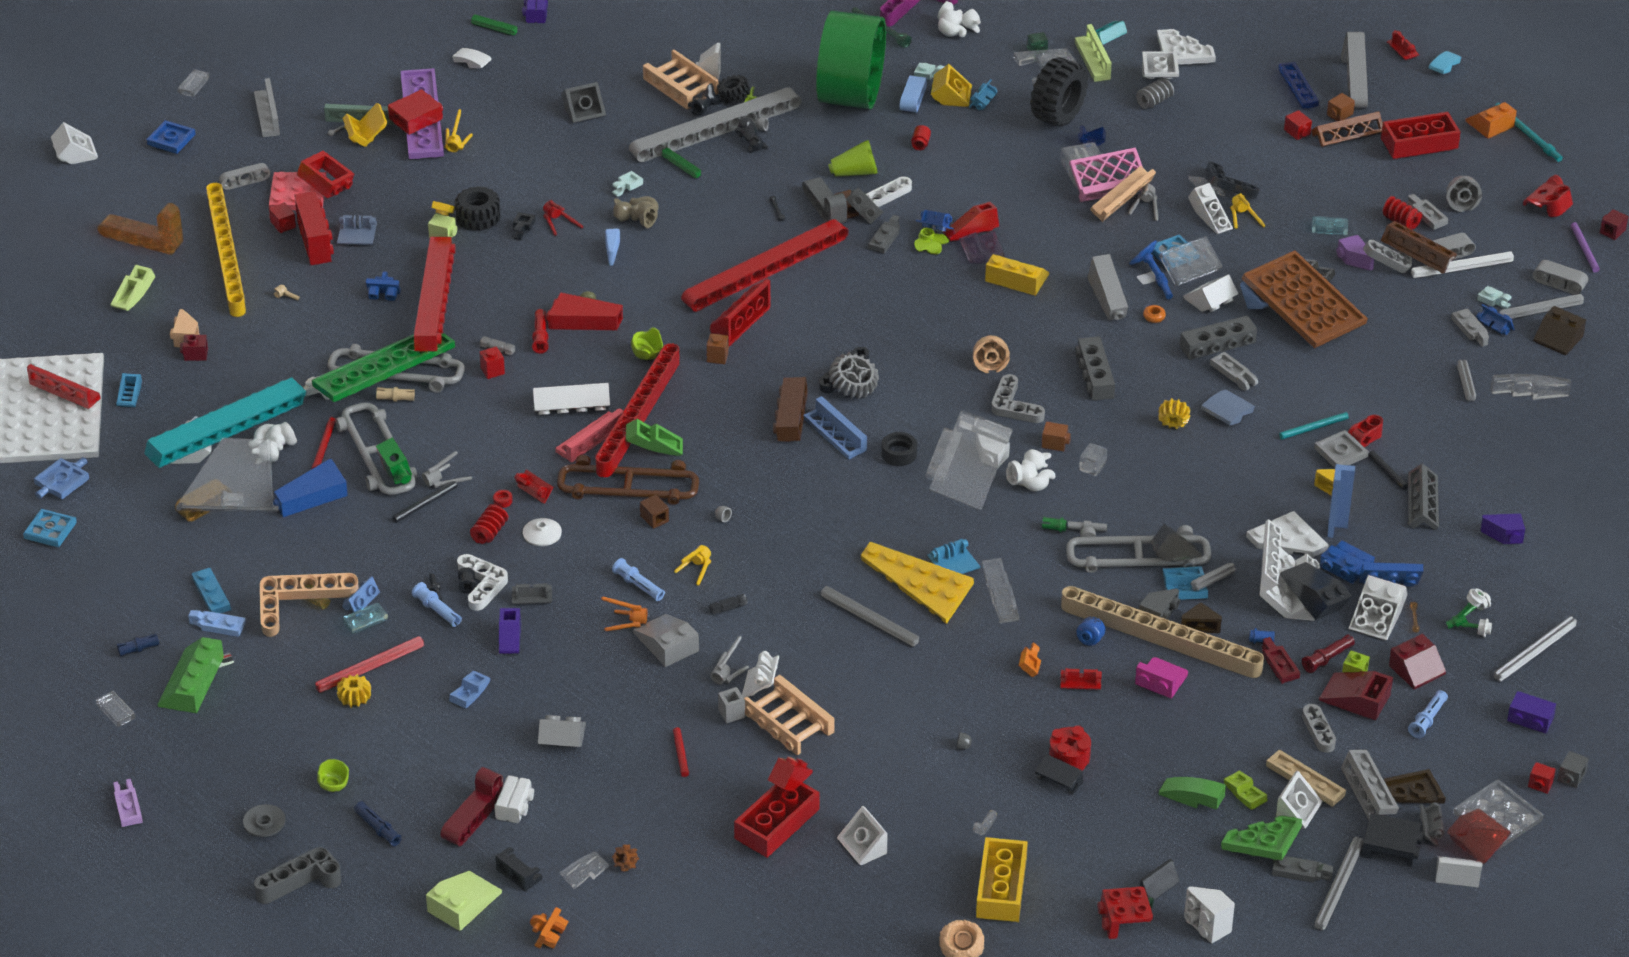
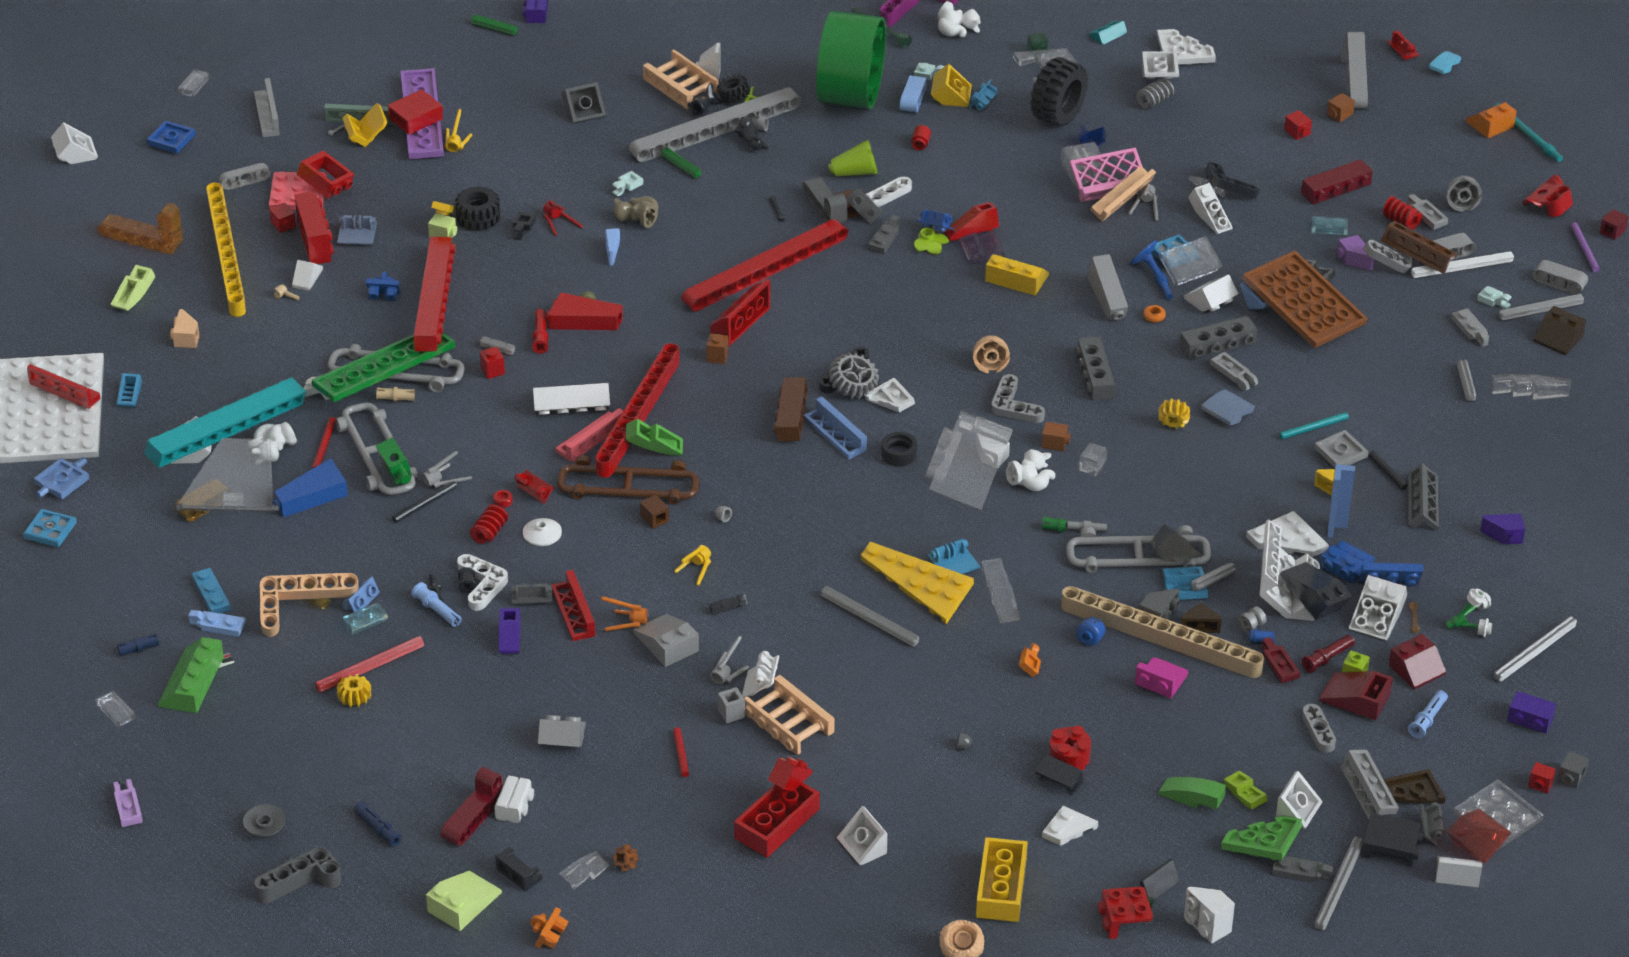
(194, 347): dark red brick -> none
(306, 275): none -> white slope
(332, 775): lime hair -> none
(470, 689): medium blue slope -> none
(474, 58): white slope -> none
(579, 608): none -> red fence
(632, 575): light blue pin -> none
(647, 344): lime cap -> none
(891, 396): none -> white wing
(988, 821): clear arm -> none
(1067, 825): none -> white wing
(1087, 680): red hinge -> none
(1094, 55): yellowish green fence -> none
(1146, 278): white sticker -> none
(1241, 205): yellow plant -> none
(1253, 618): none -> light grey wheel
(1298, 85): clear blue plate -> none
(1324, 788): tan plate -> none
(1336, 181): none -> dark red brick
(1348, 124): dark orange fence -> none
(1367, 430): red piece -> none
(1420, 135): red brick -> none
(1502, 323): blue hinge -> none

